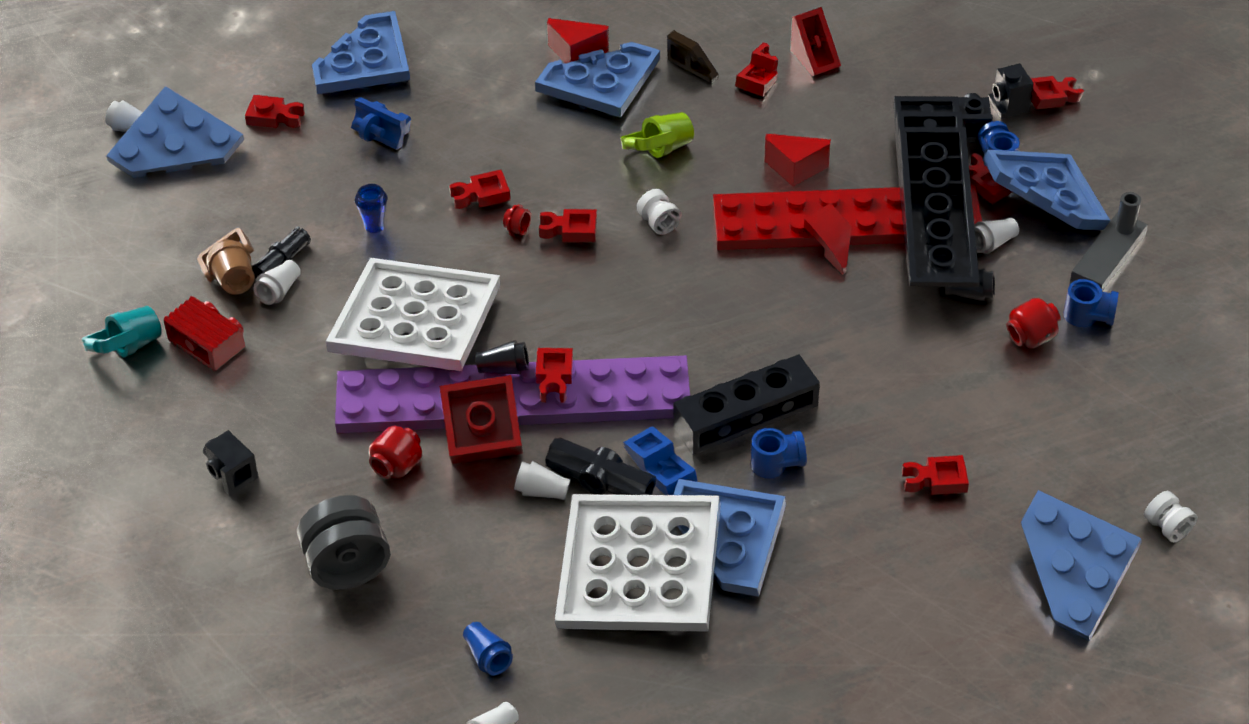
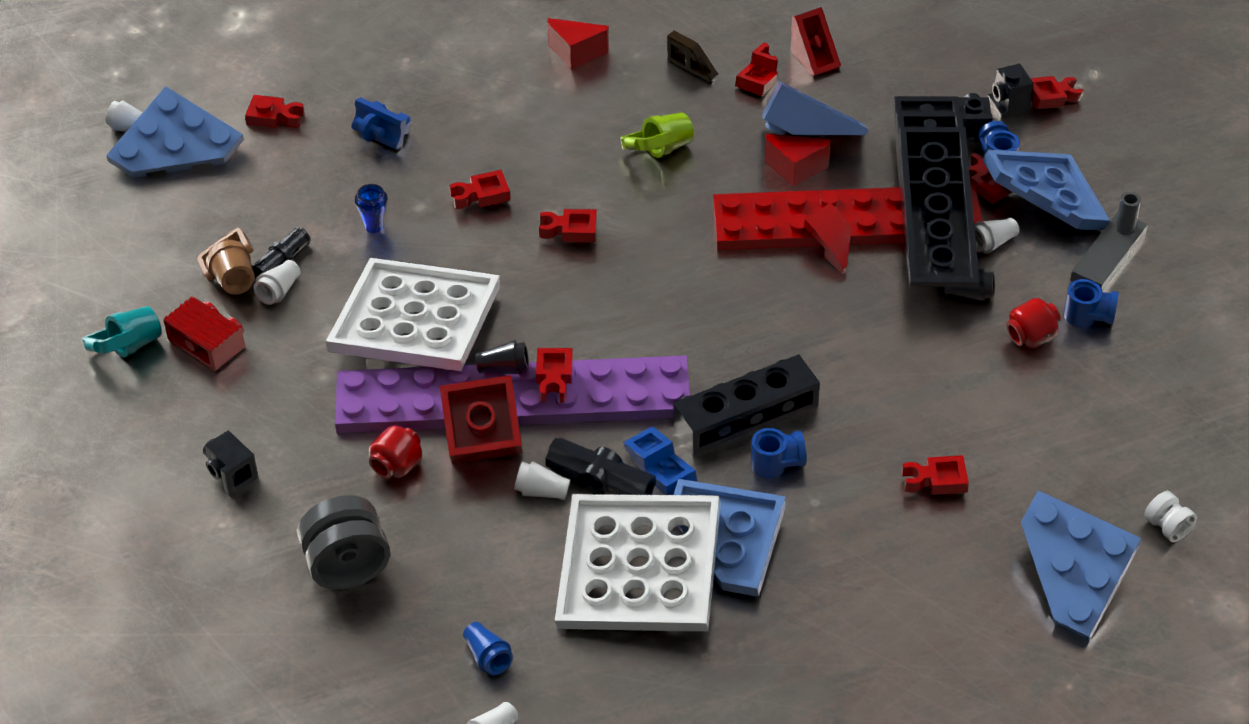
(365, 57): medium blue plate -> none
(517, 220): red plate -> none
(599, 78): medium blue plate -> none
(660, 213): white wheel -> none
(803, 115): none -> medium blue slope

